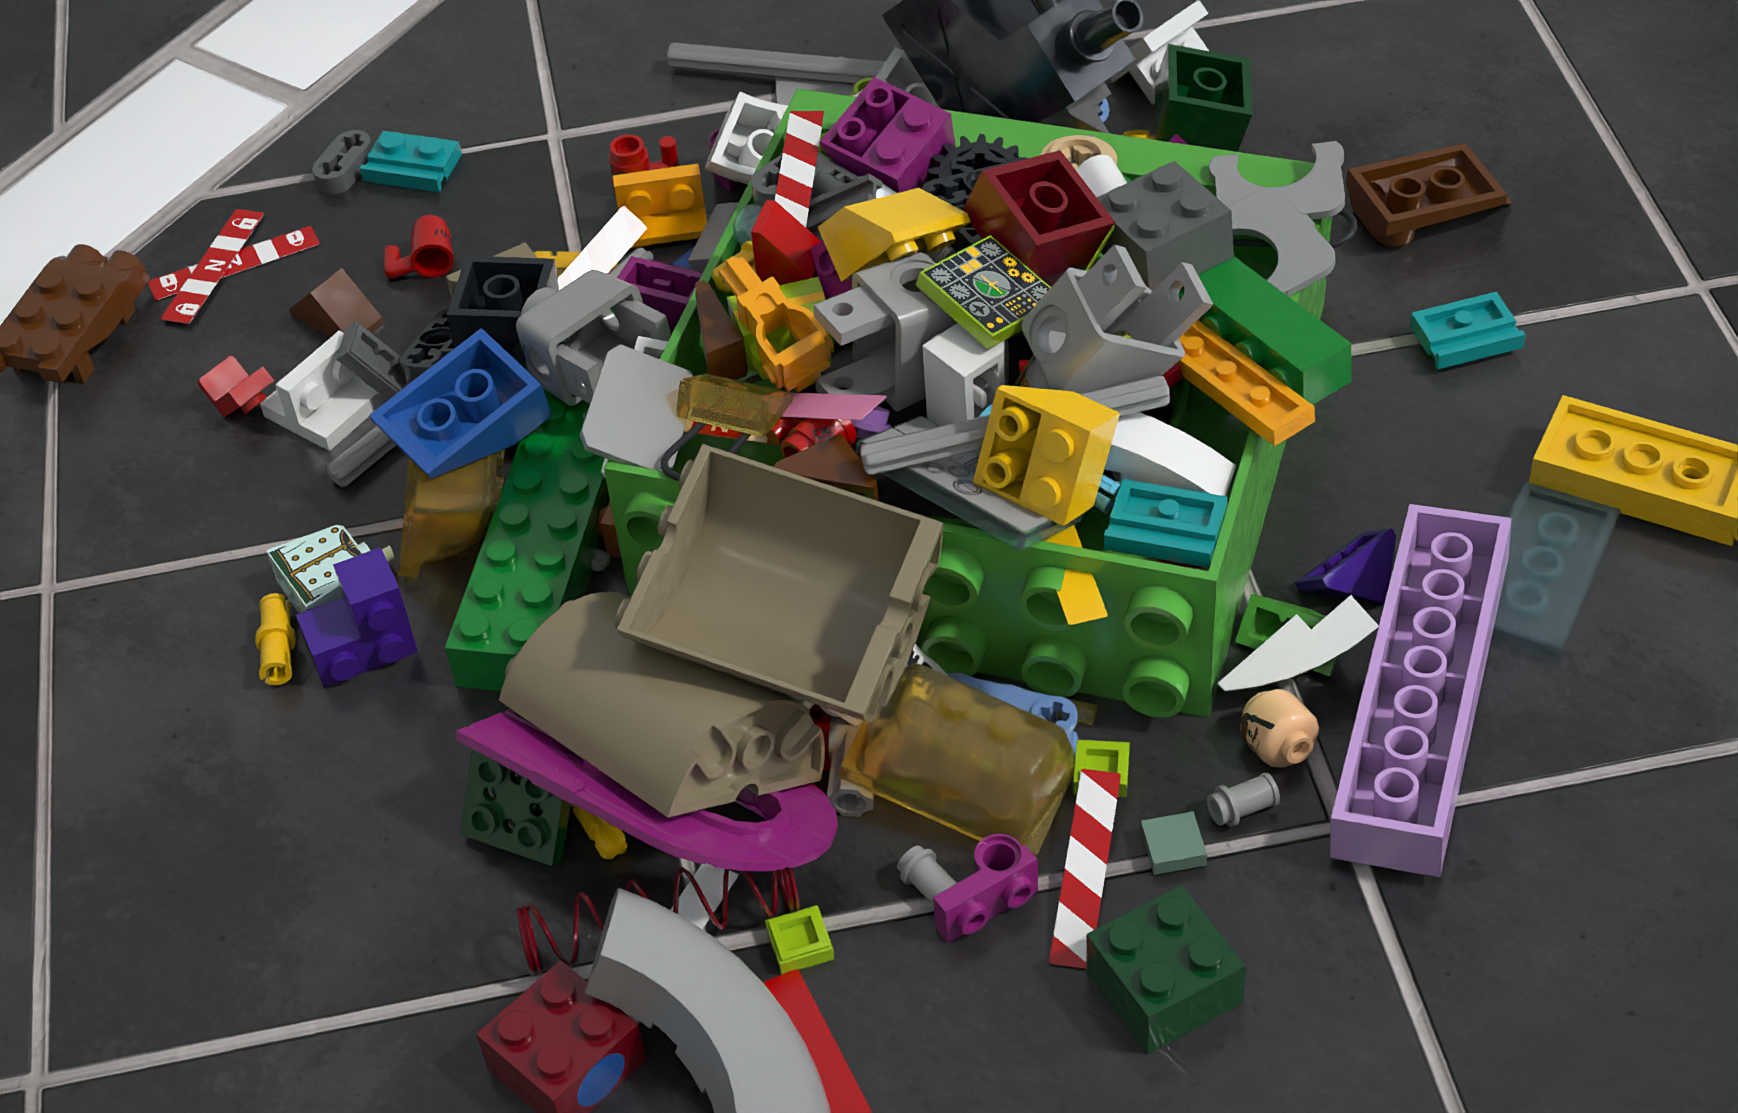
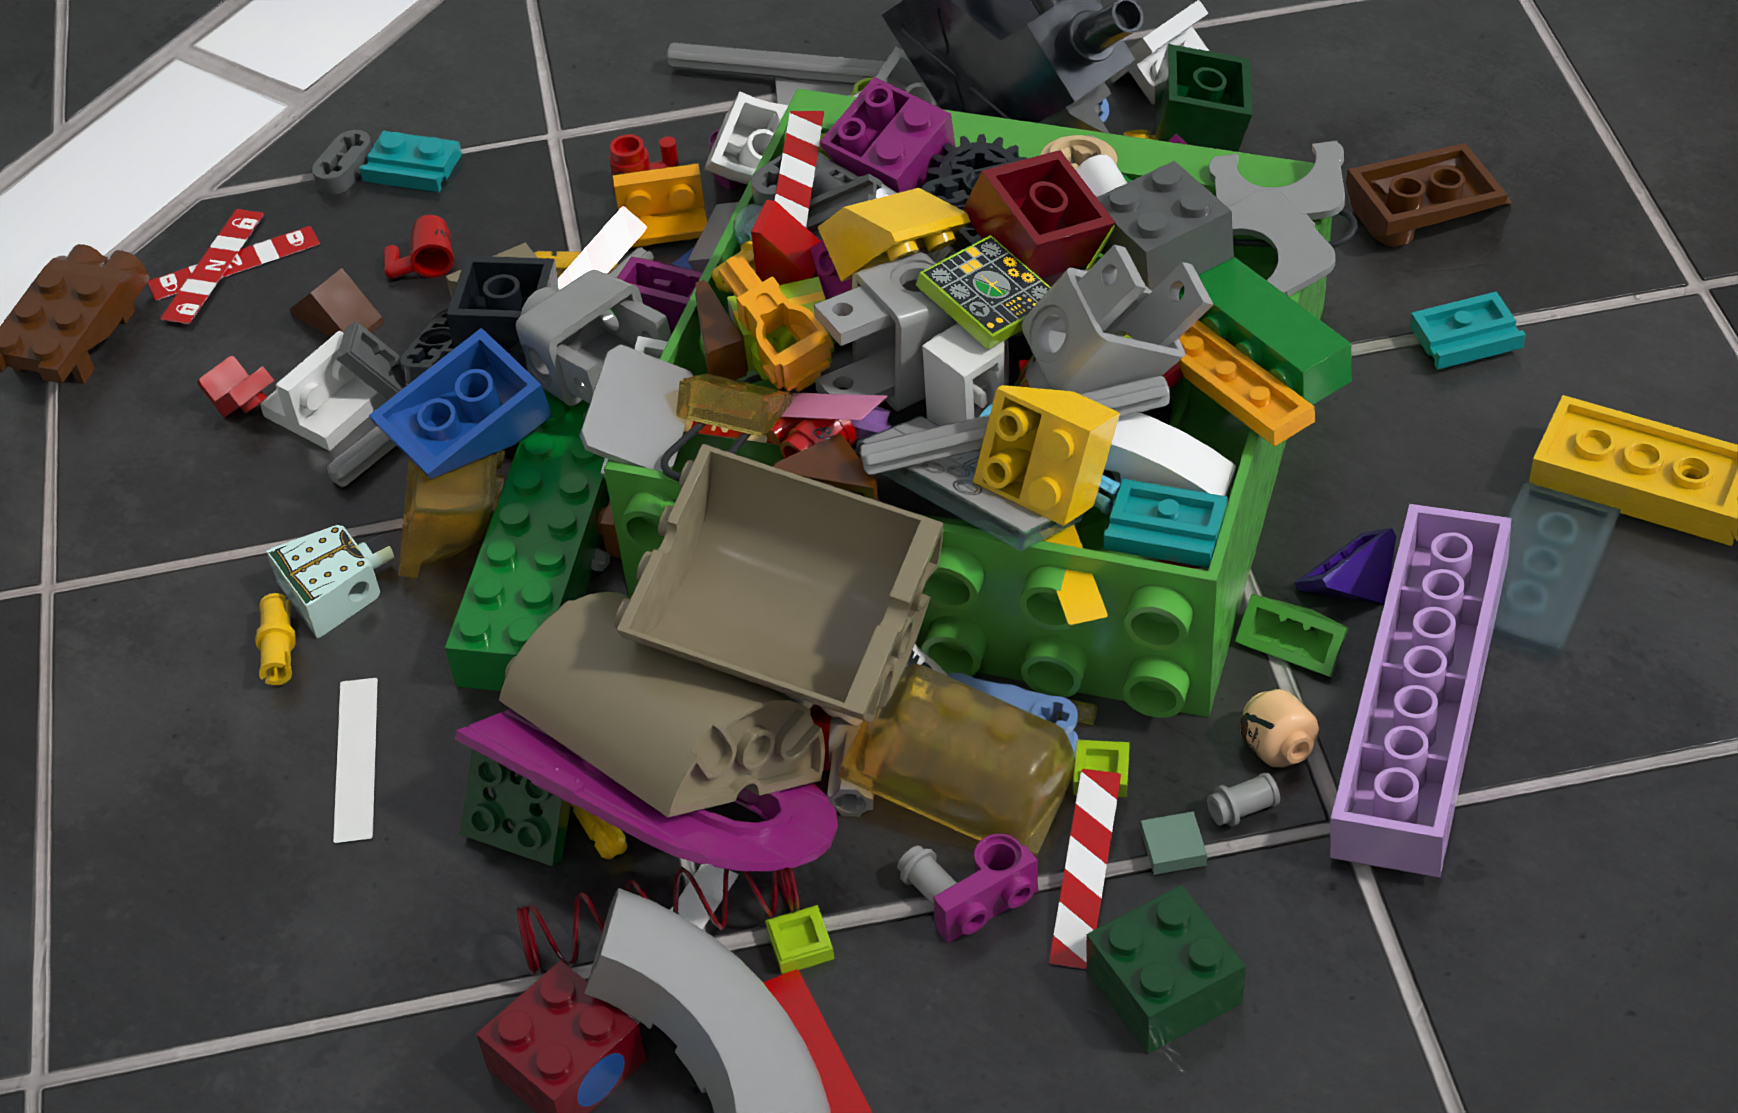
(356, 760): none -> white sticker
(362, 627): dark purple brick -> none
(1301, 649): white slope -> none

